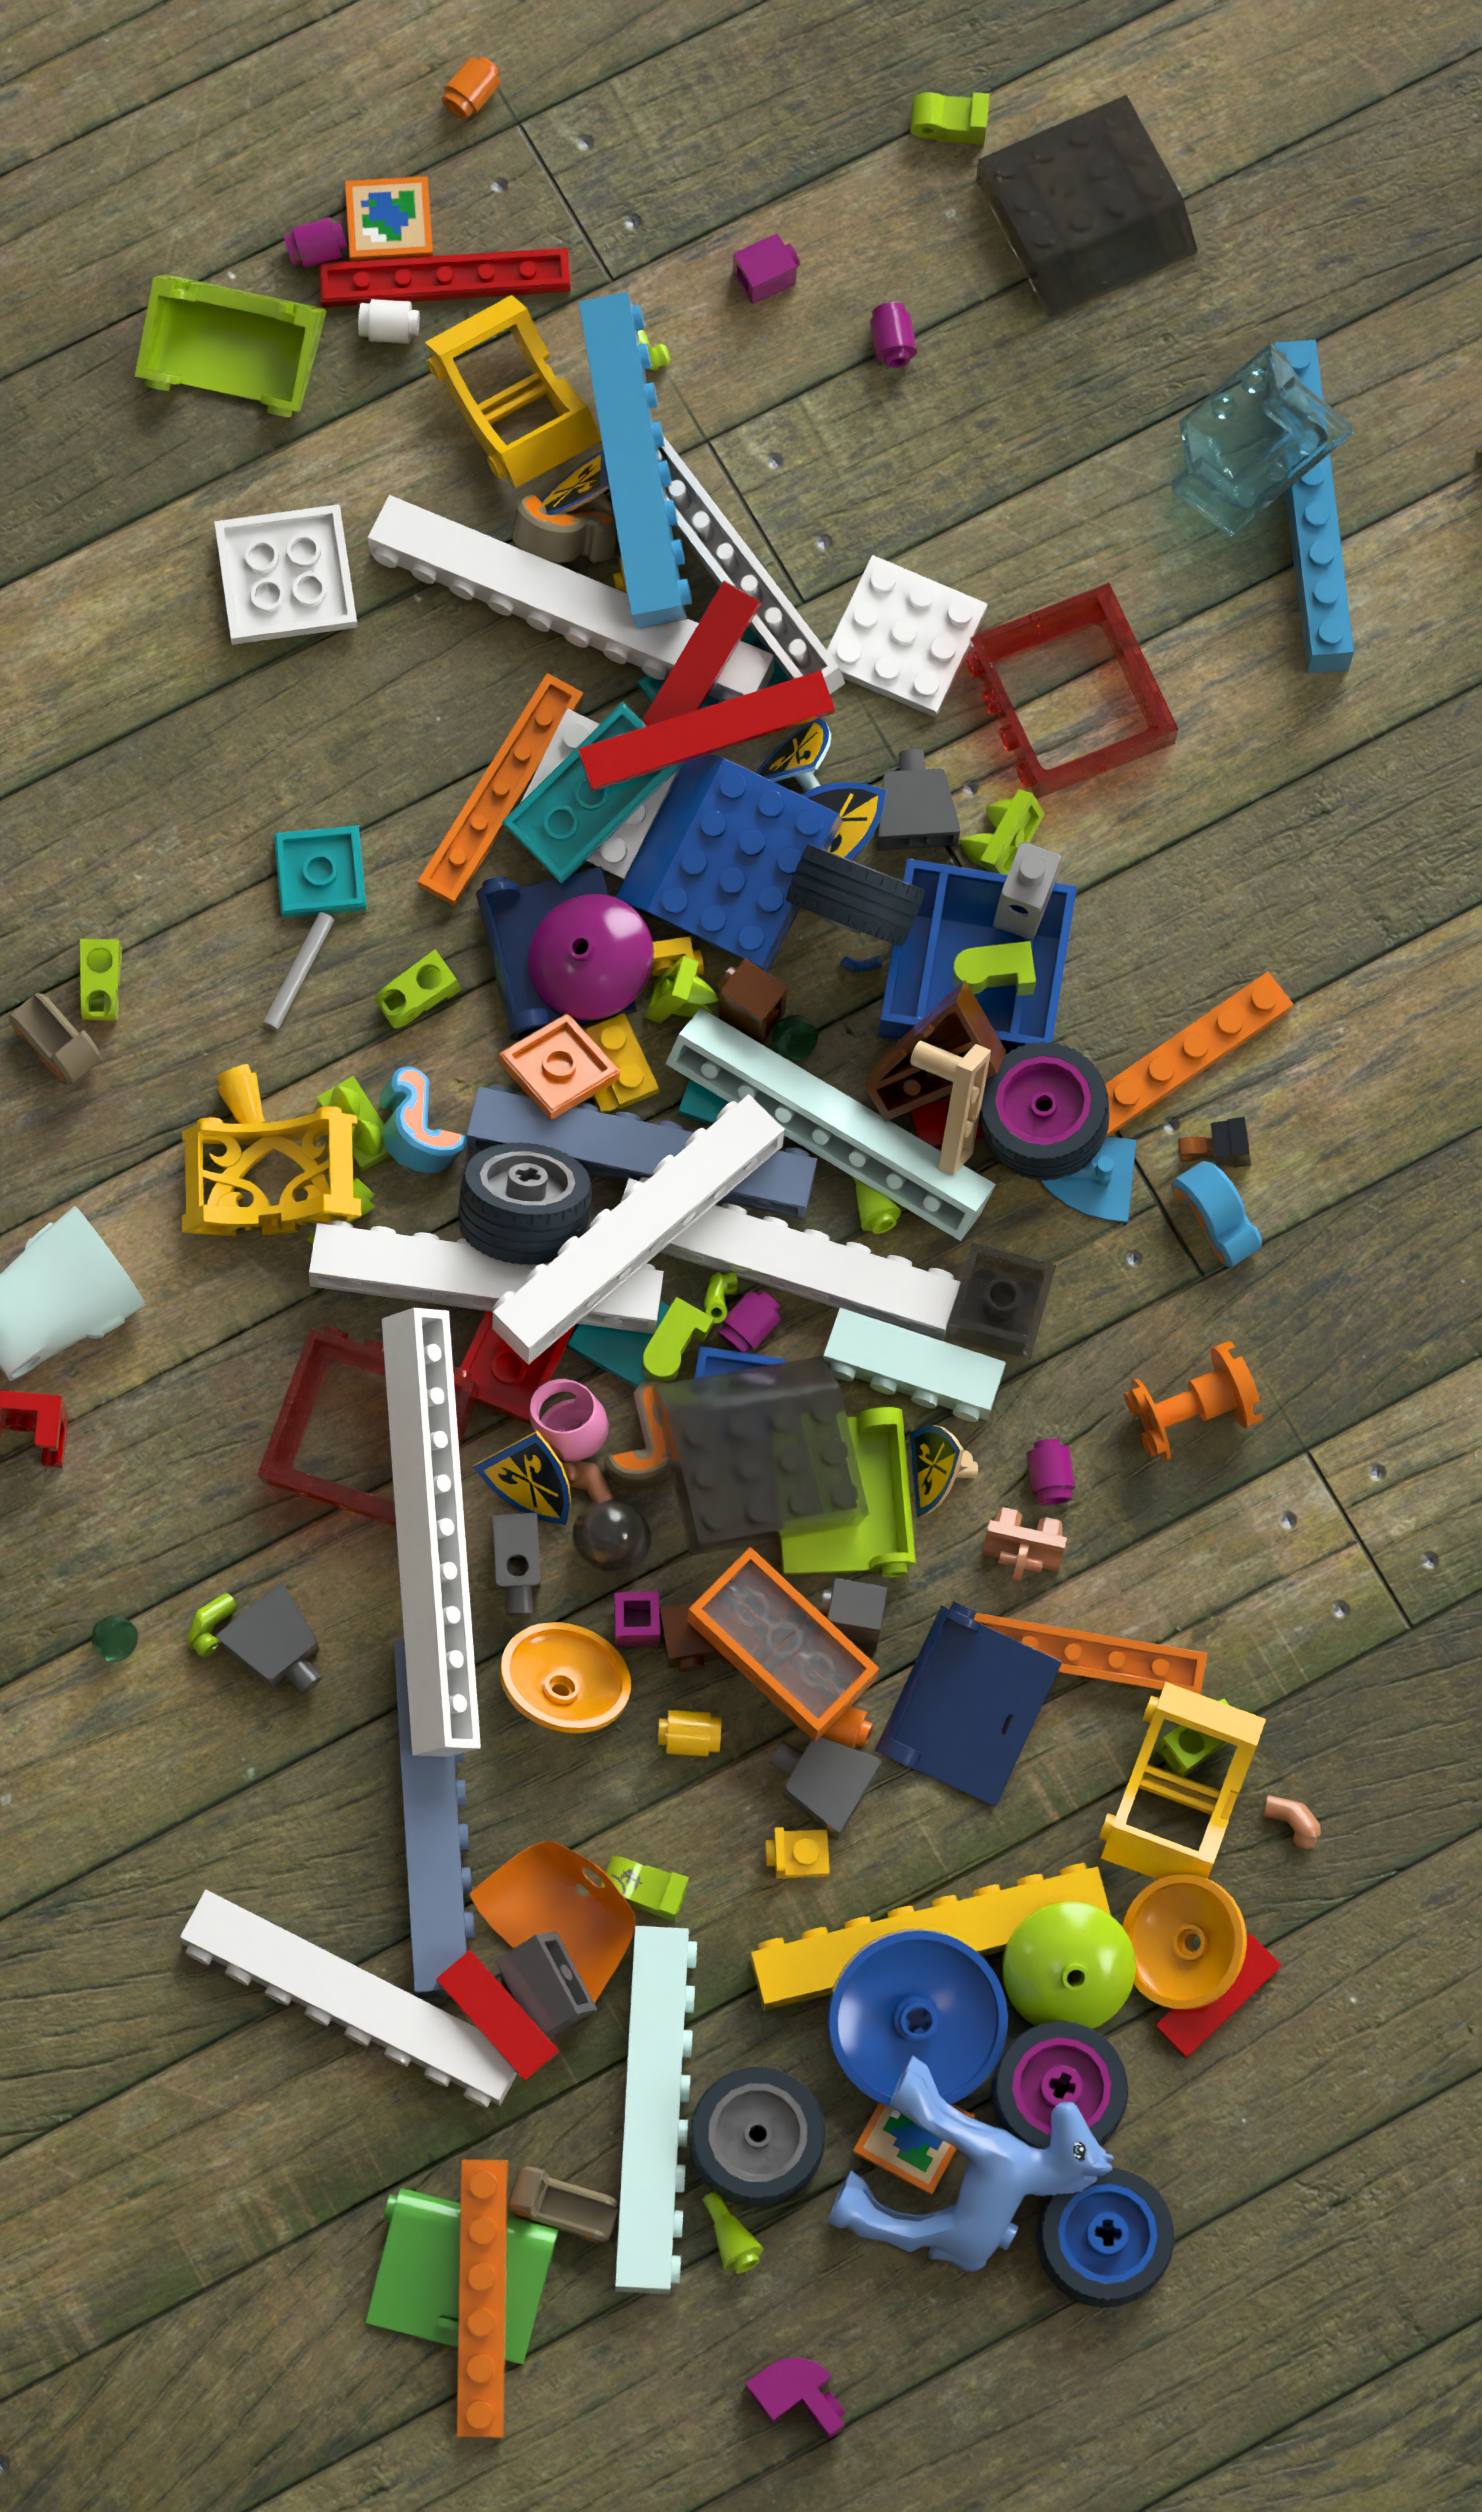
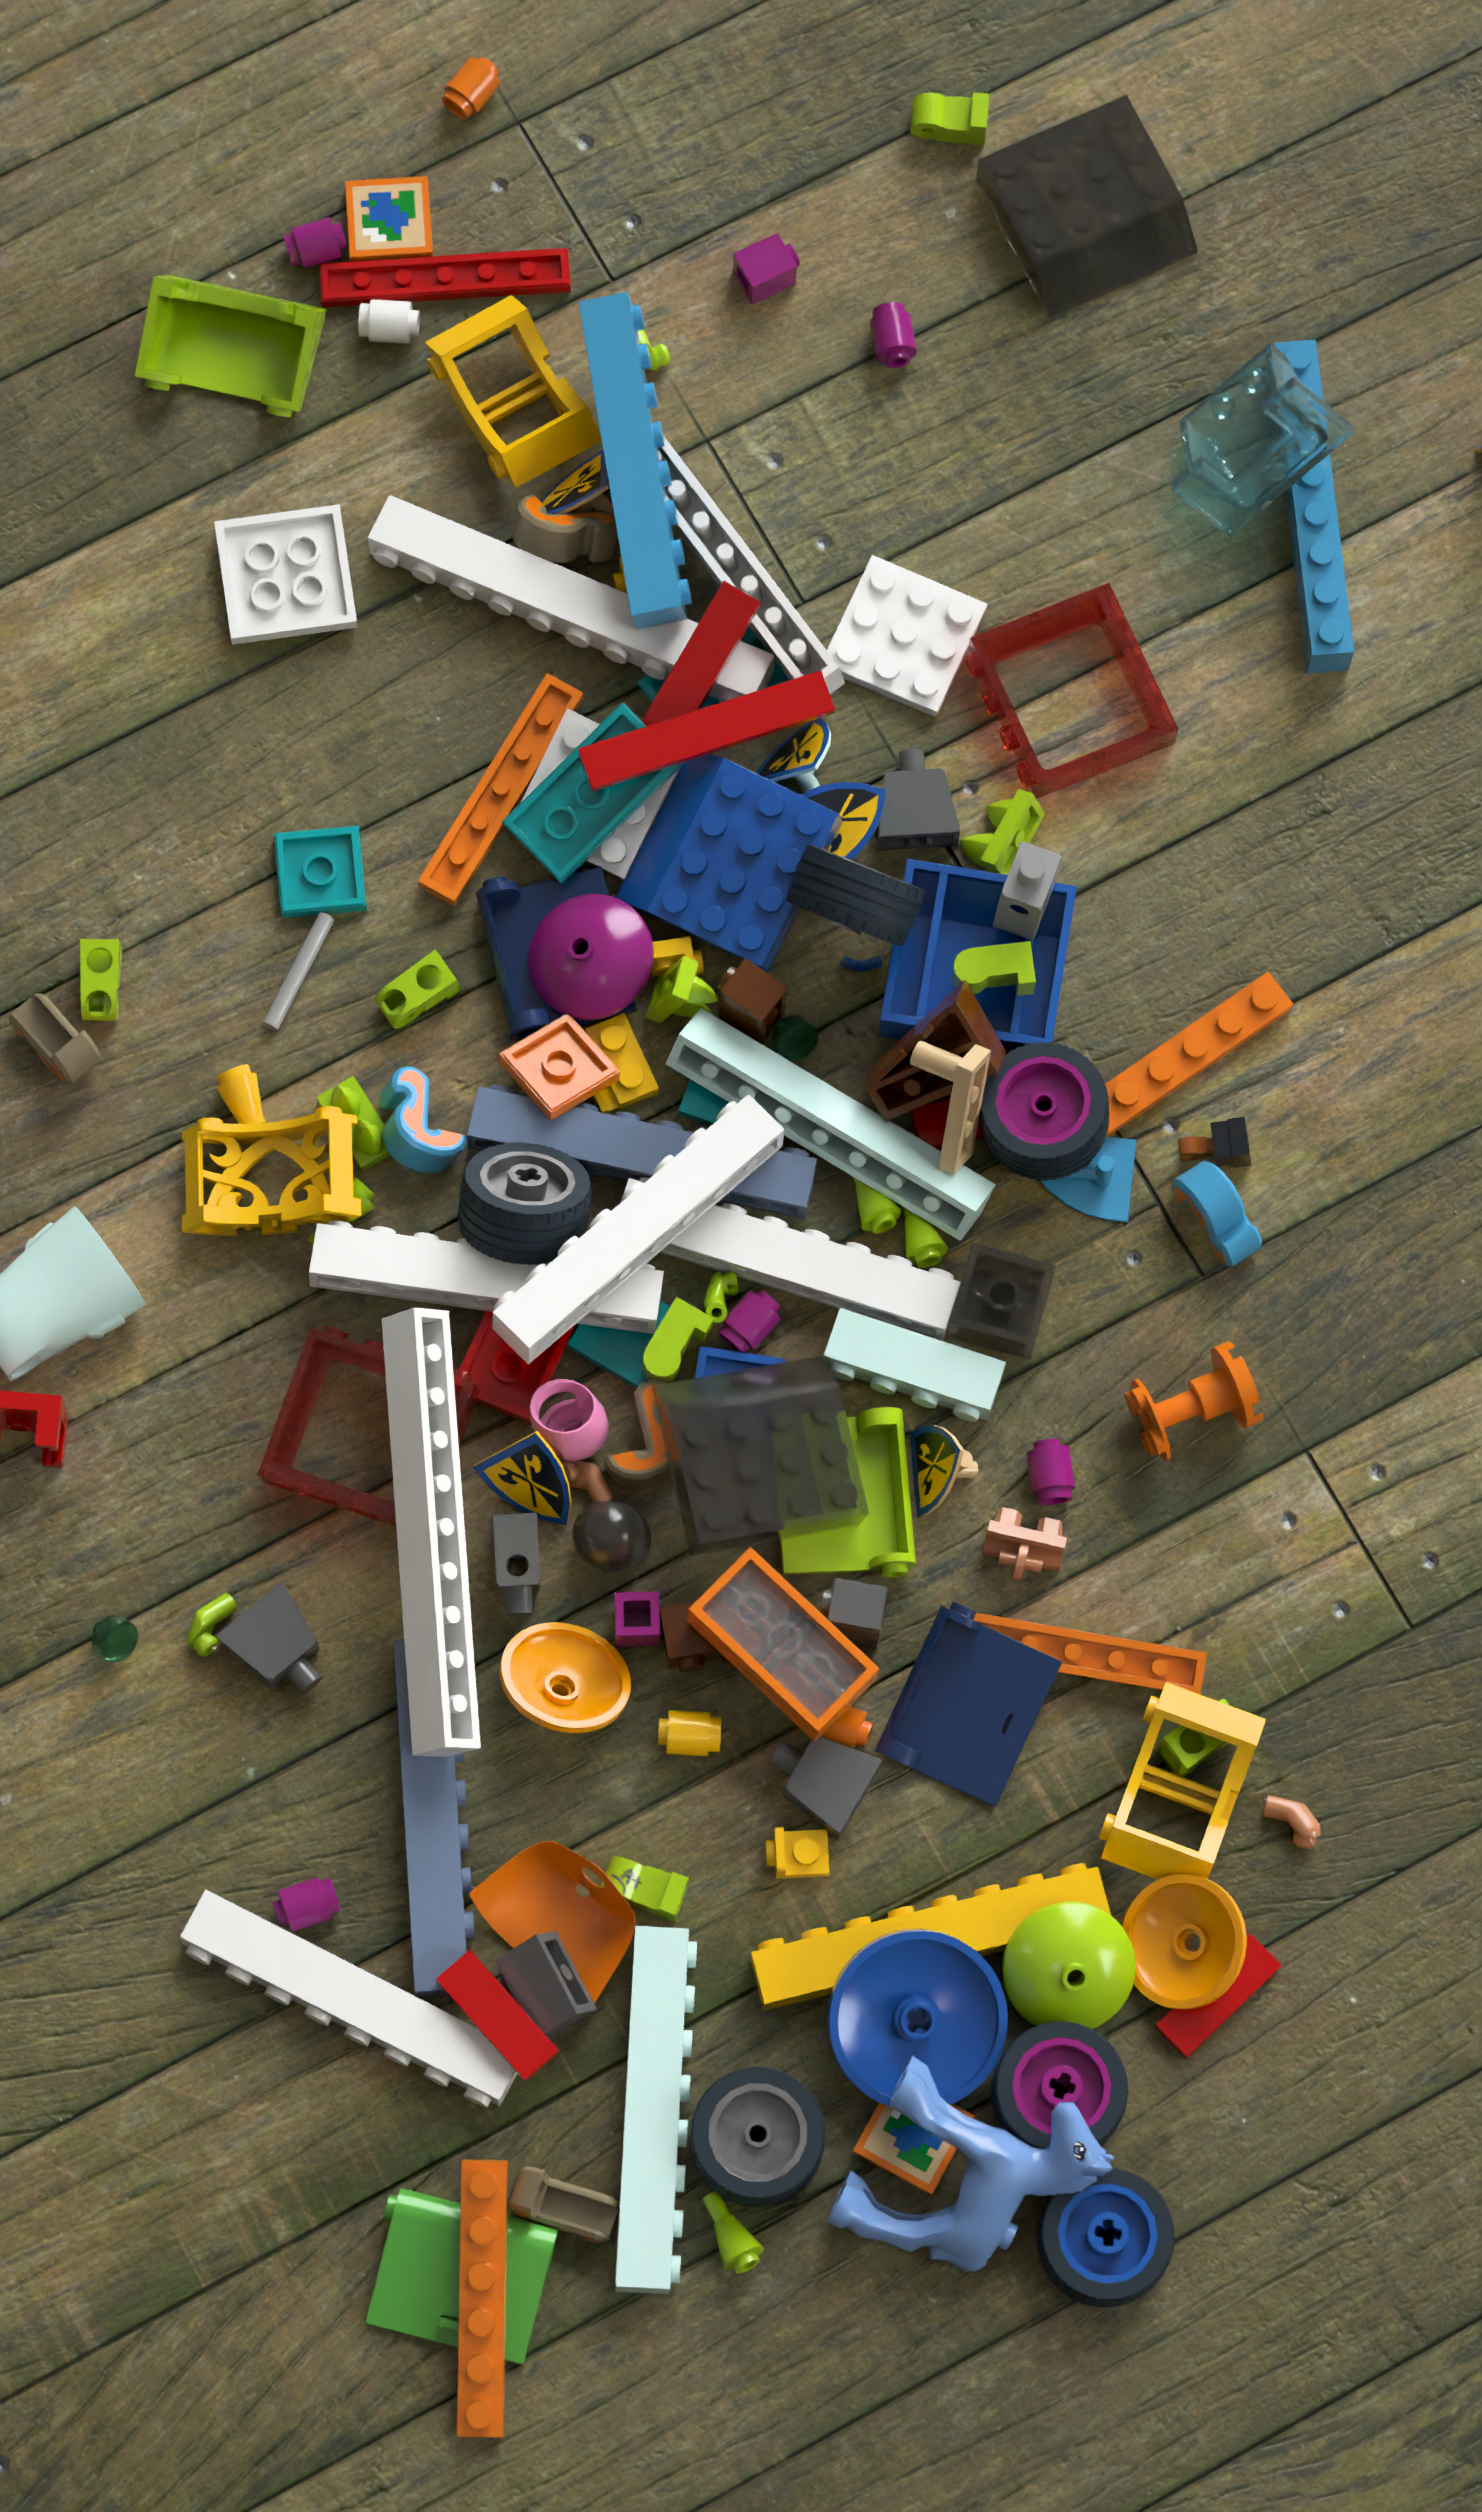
(306, 1904): none -> magenta brick
(794, 2382): magenta brick -> none
(922, 1241): none -> lime cone

